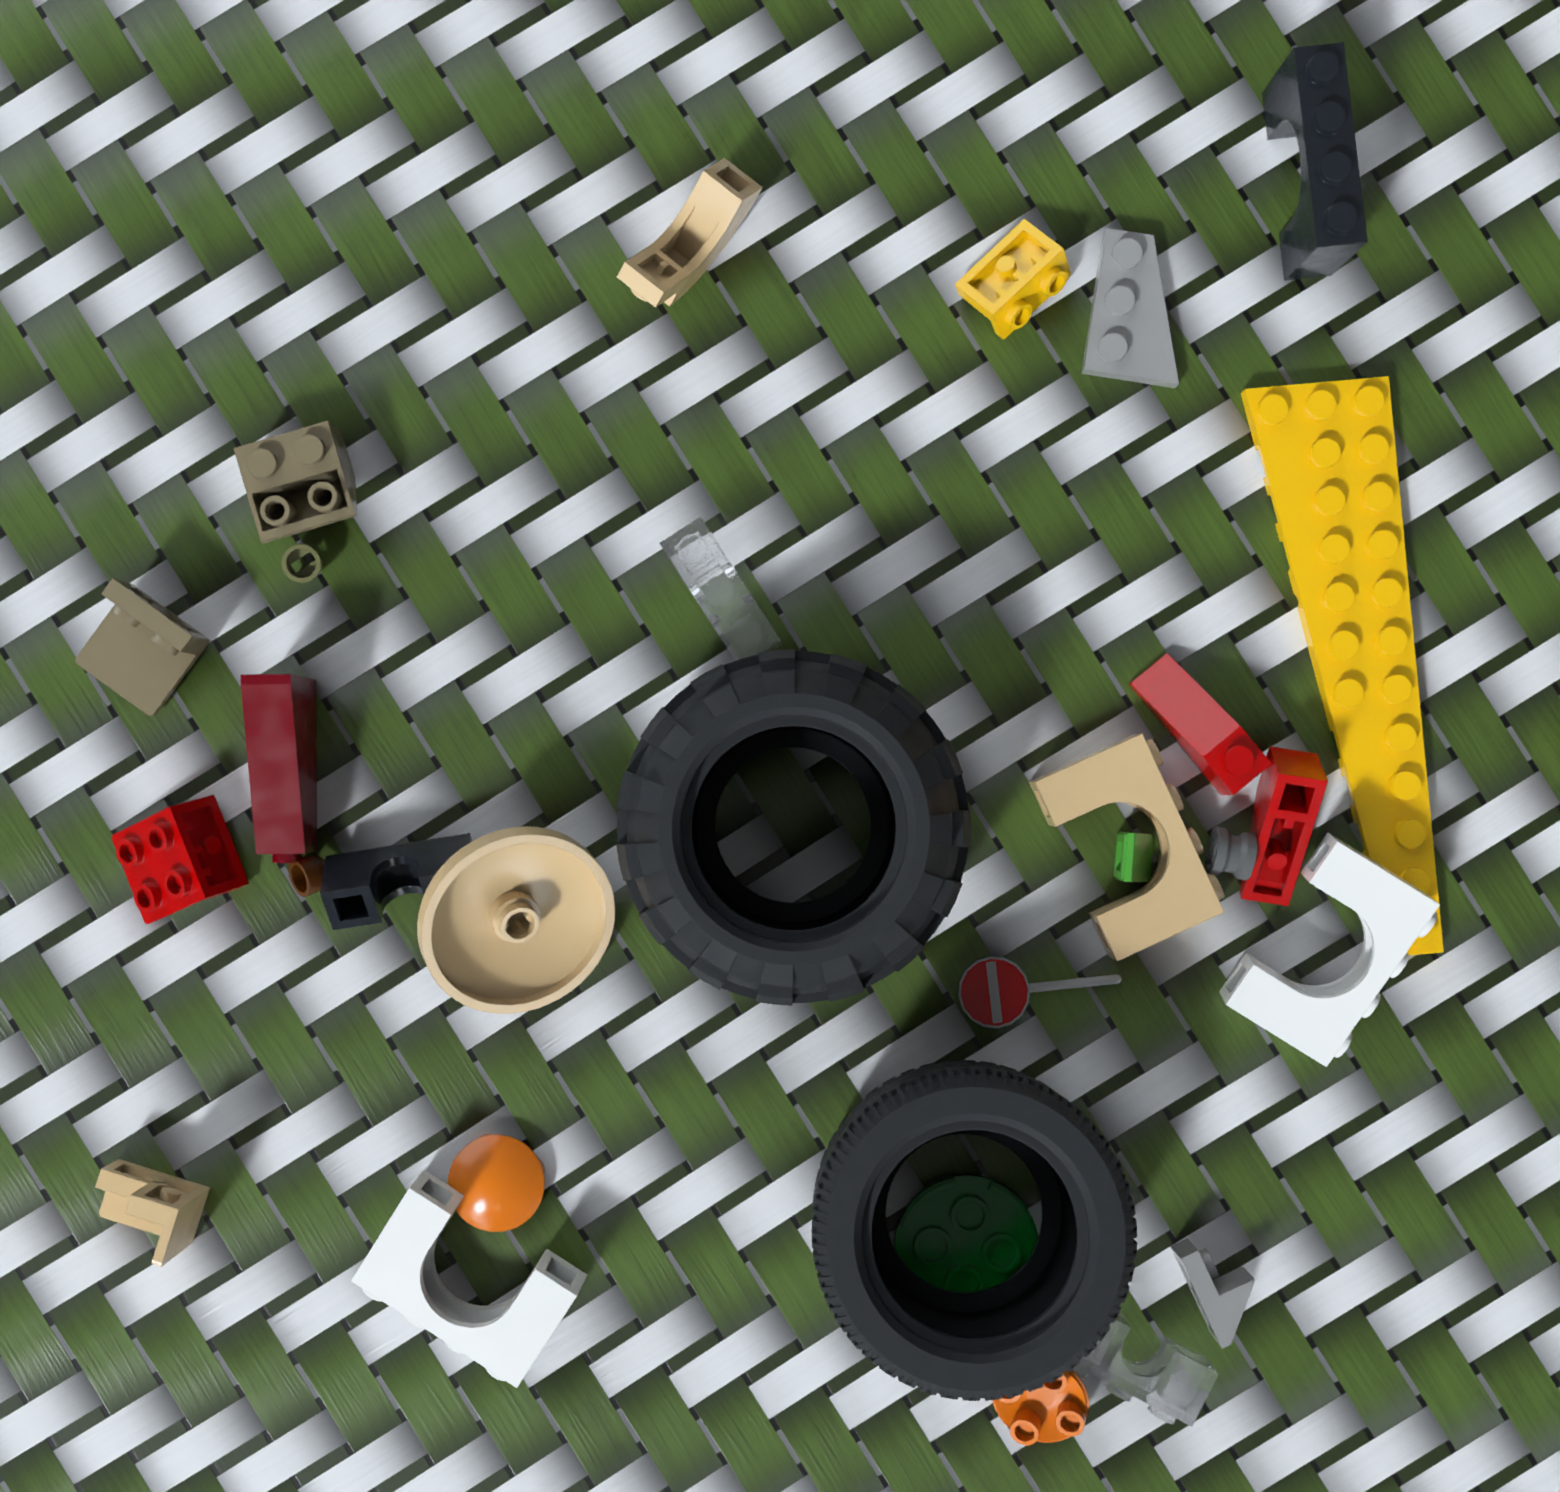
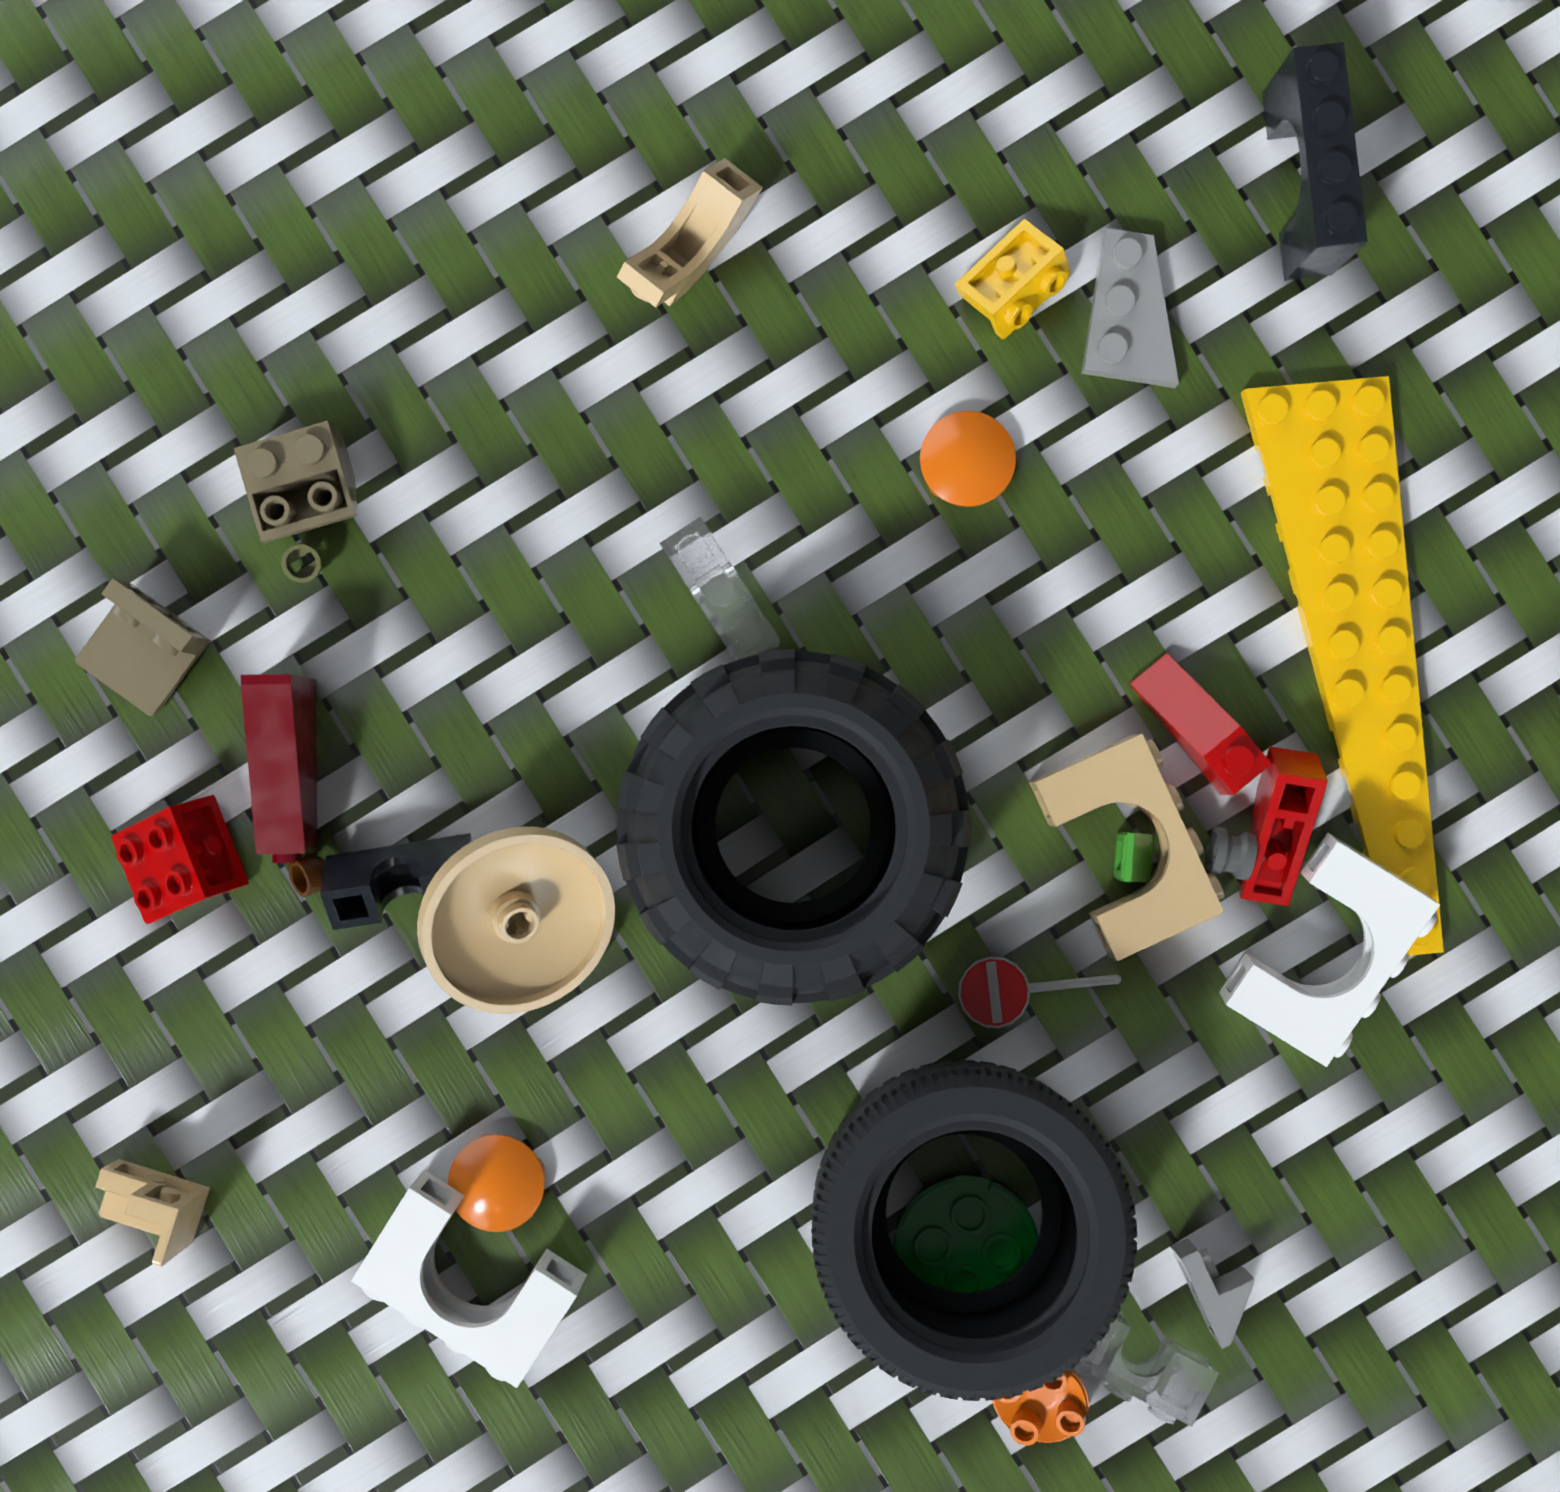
(967, 458): none -> orange dish

